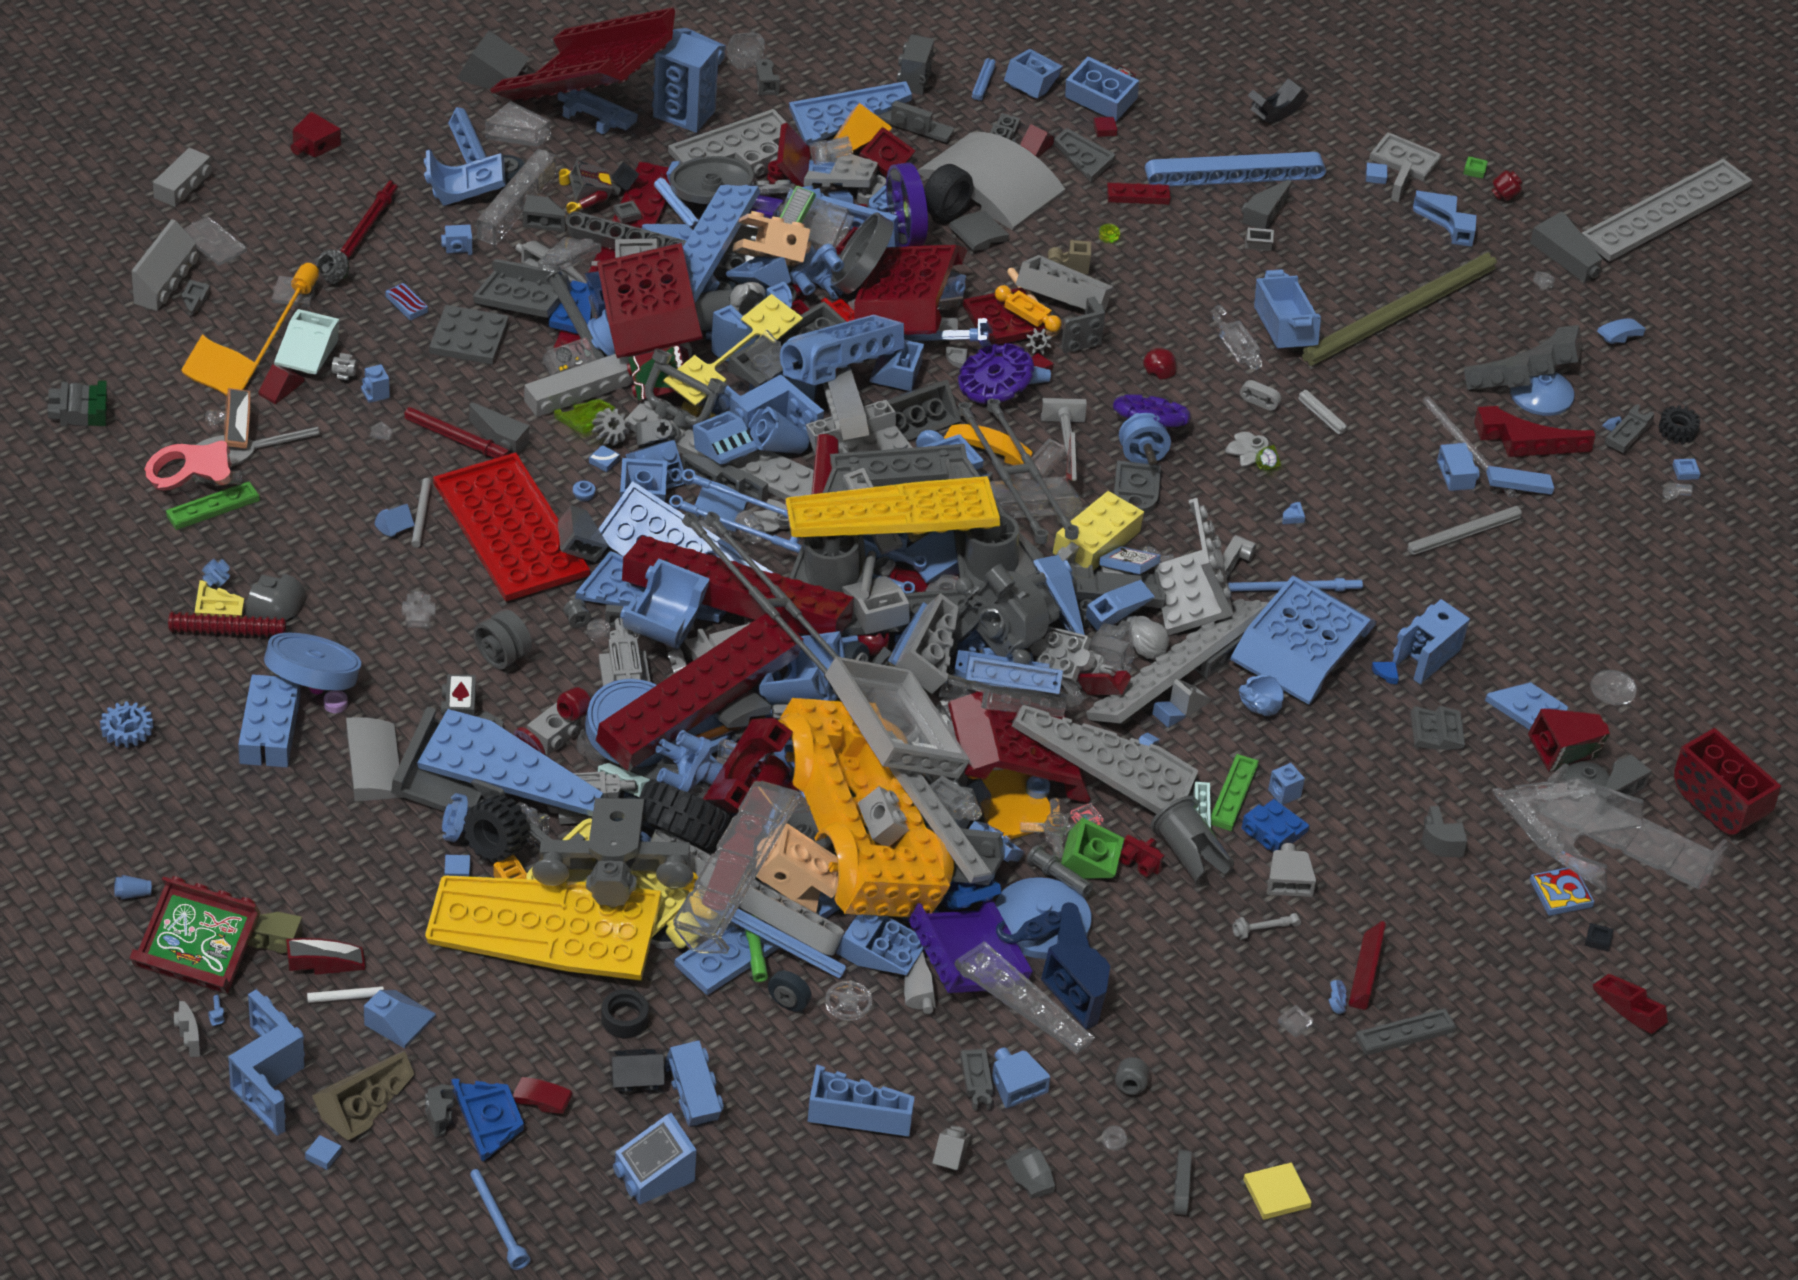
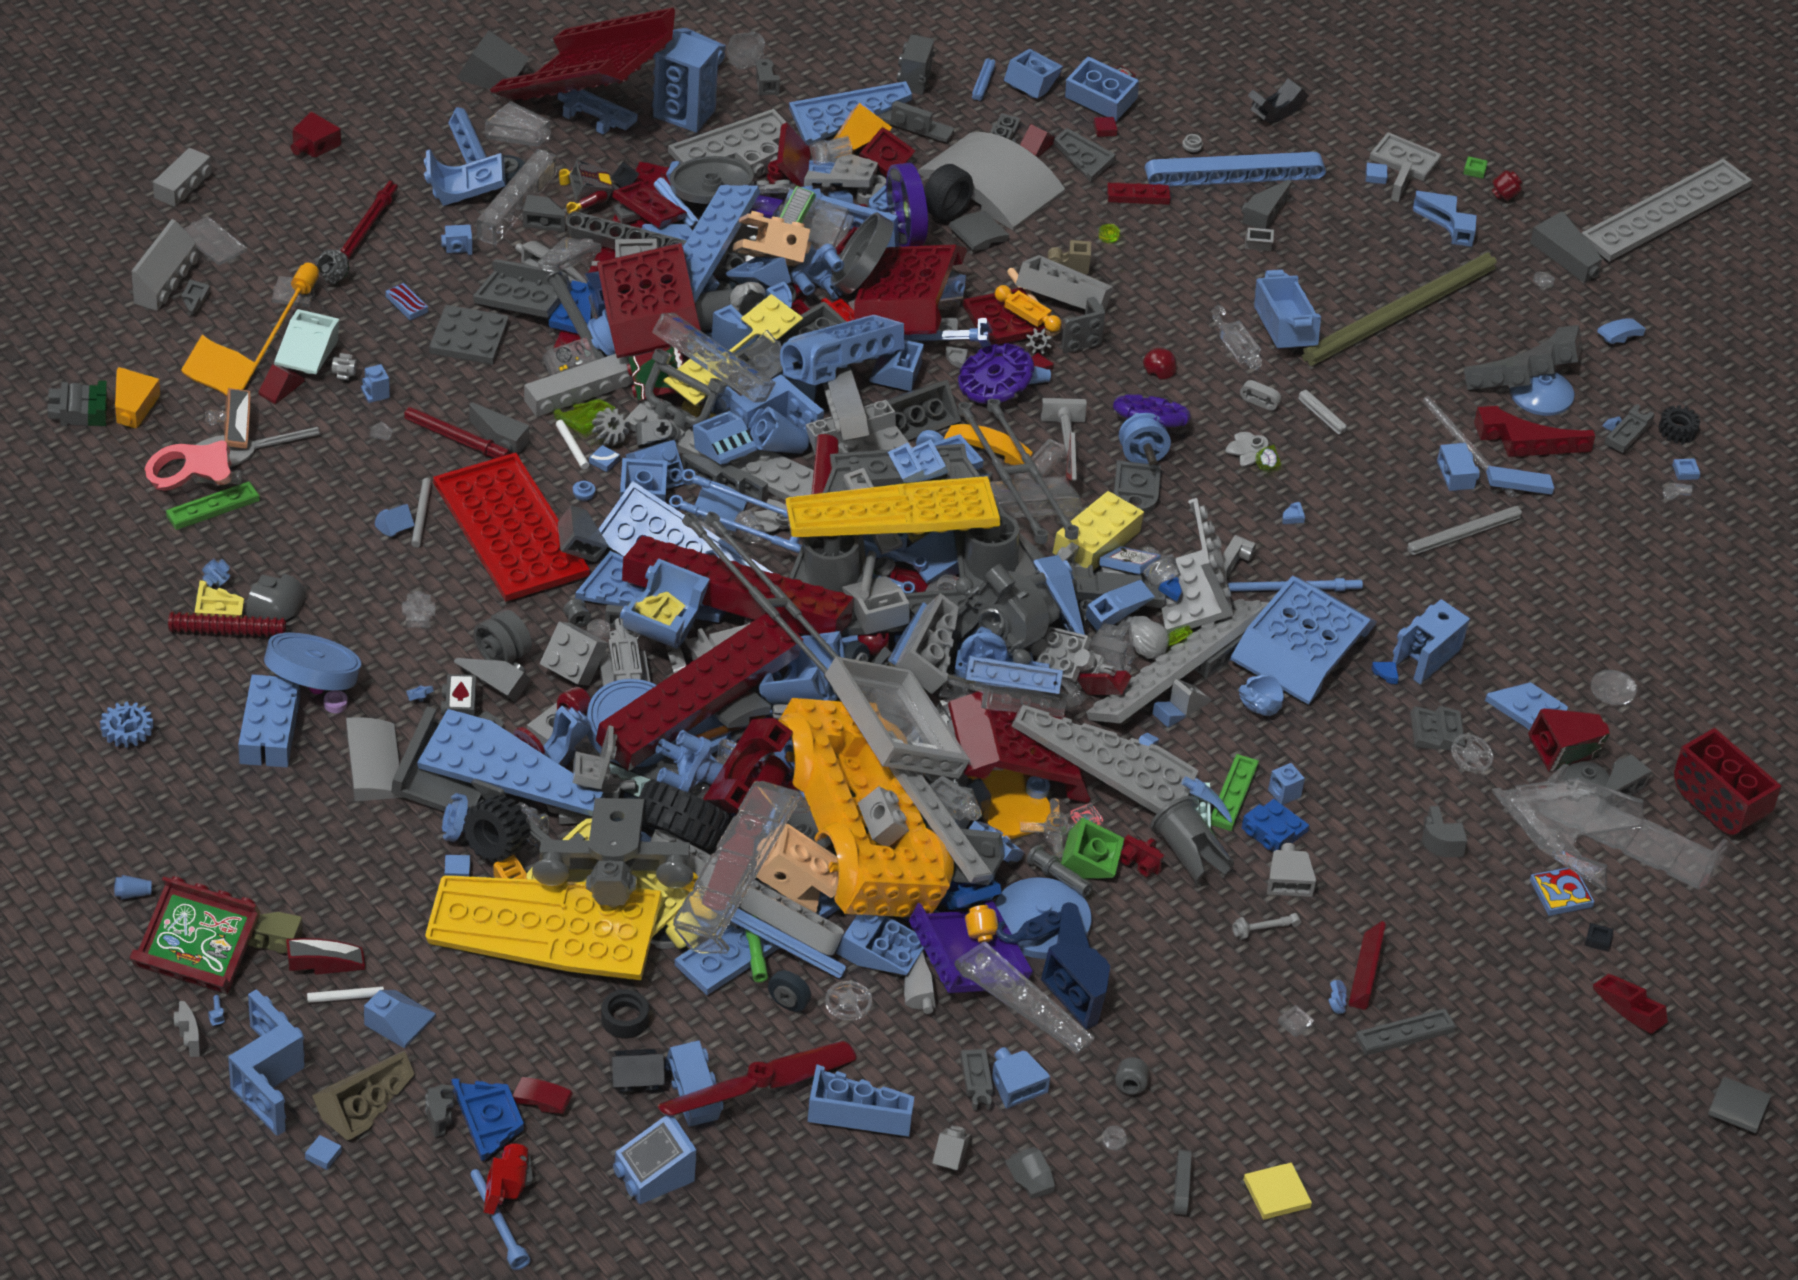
(134, 396): none -> light orange slope
(419, 692): none -> medium blue piece
(499, 675): none -> slope
(507, 1176): none -> red plate
(568, 730): none -> medium blue arch
(574, 653): none -> light grey brick
(579, 456): none -> white bar
(591, 769): none -> light grey bracket
(649, 204): none -> dark red tile
(660, 607): none -> light yellow wing
(714, 357): none -> clear brick
(775, 1073): none -> dark red piece
(918, 463): none -> medium blue slope
(981, 923): none -> light orange head
(984, 645): none -> medium blue tile
(1161, 571): none -> clear hair
(1171, 588): none -> blue tile
(1179, 634): none -> clear neon green tile
(1192, 143): none -> light grey plate
(1202, 791): none -> medium blue bar
(1471, 753): none -> clear wheel
(1739, 1104): none -> dark grey slope

